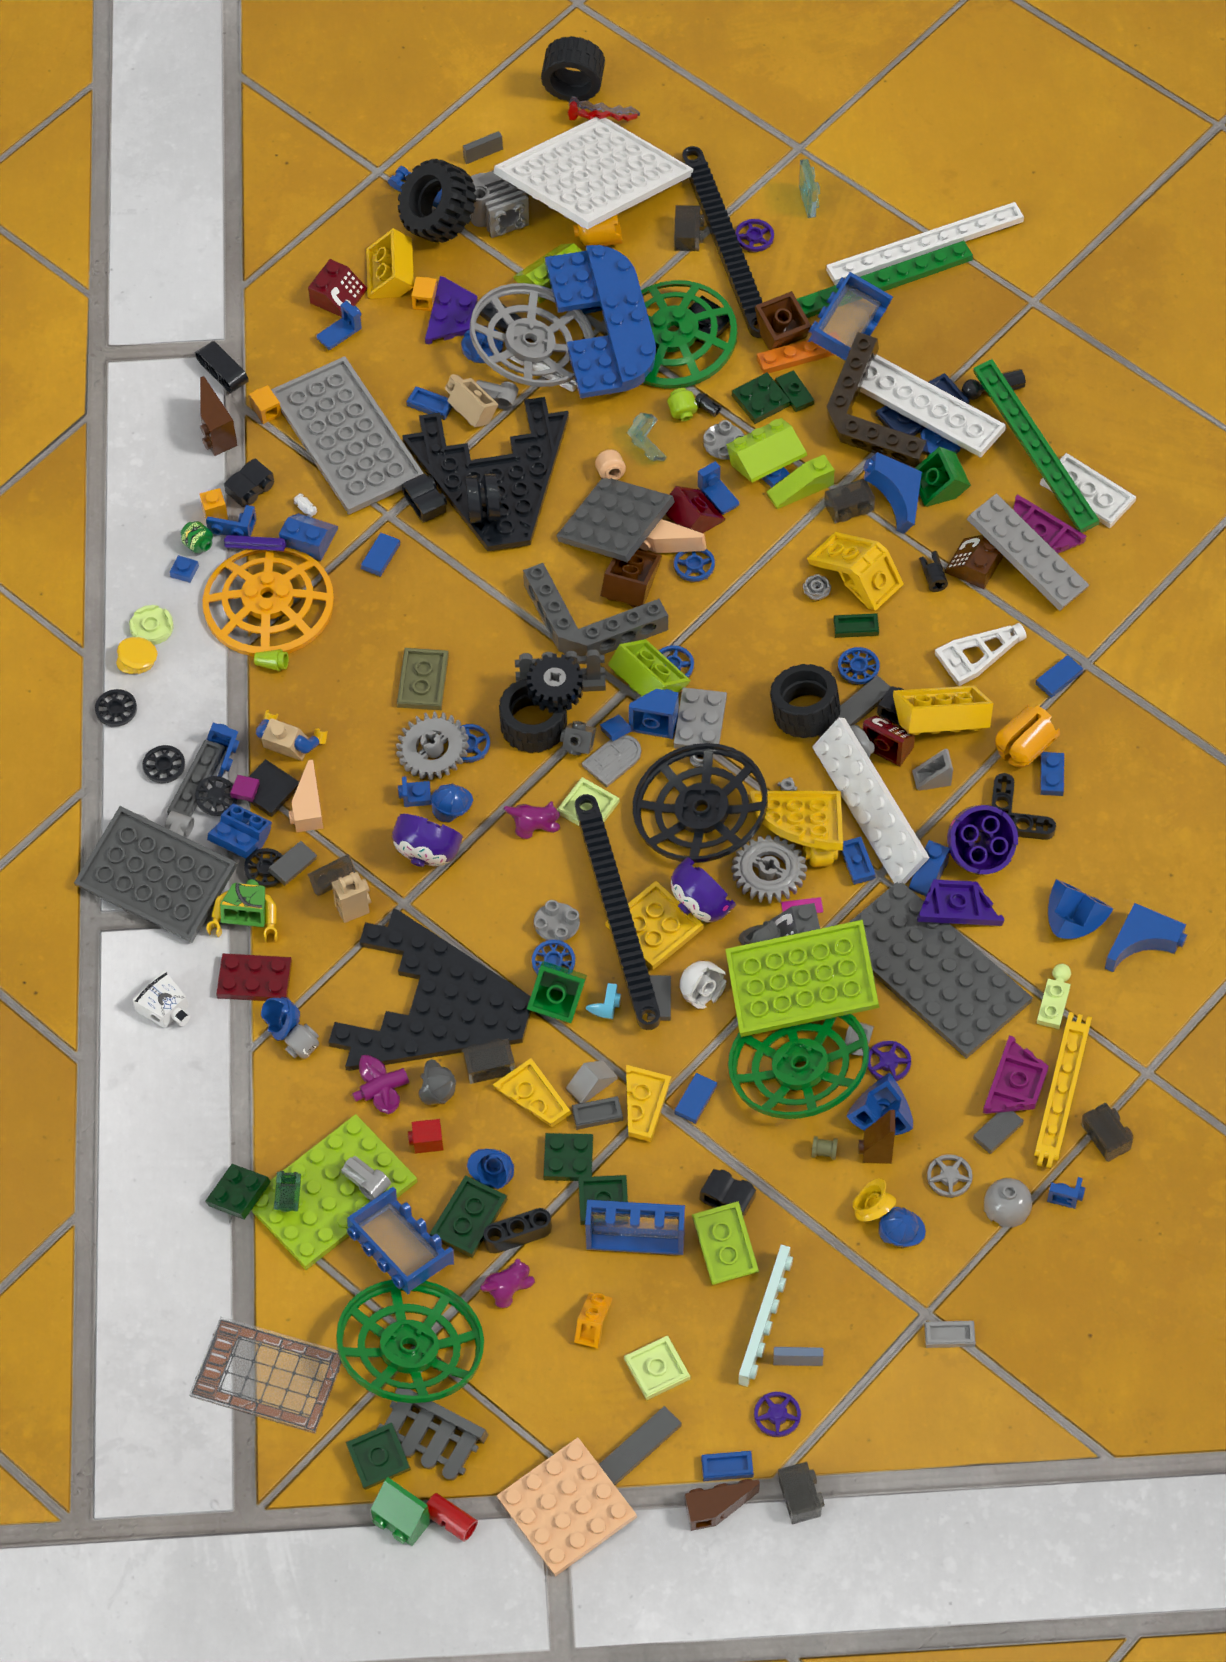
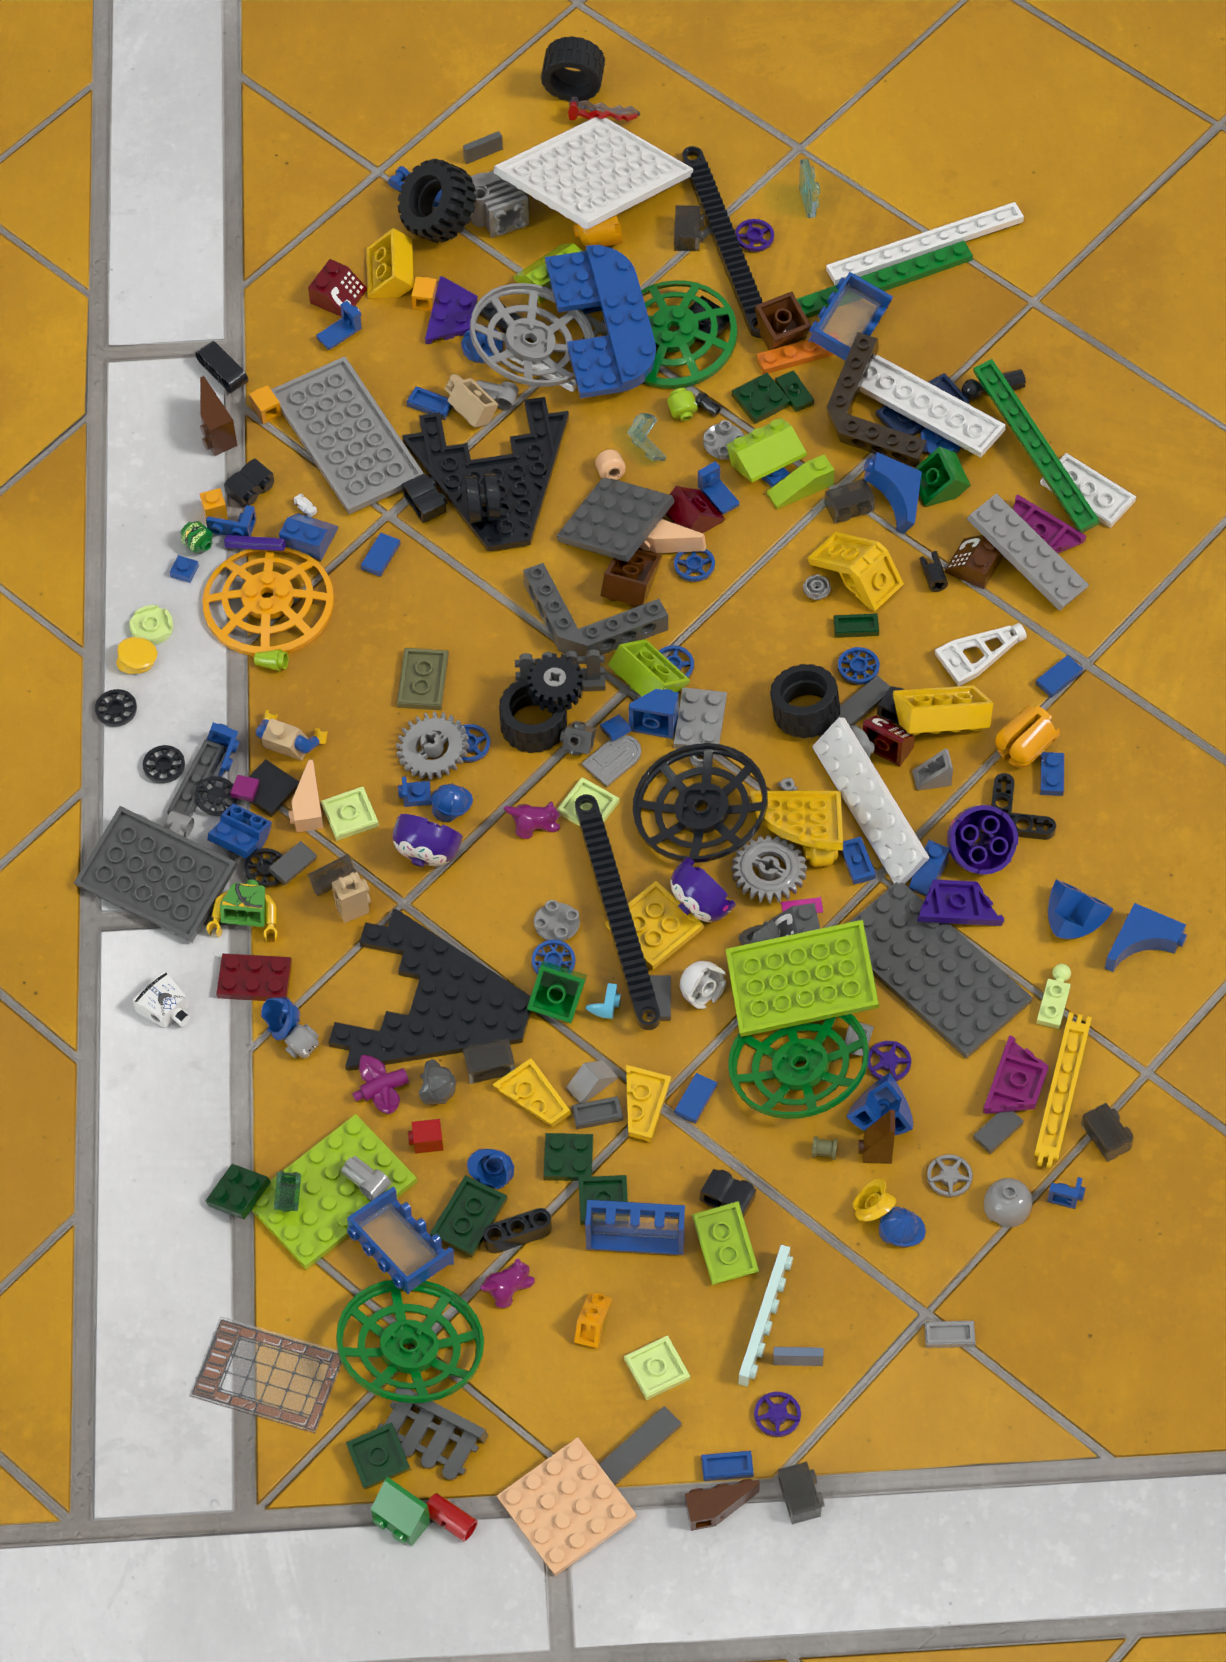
(349, 813): none -> yellowish green tile

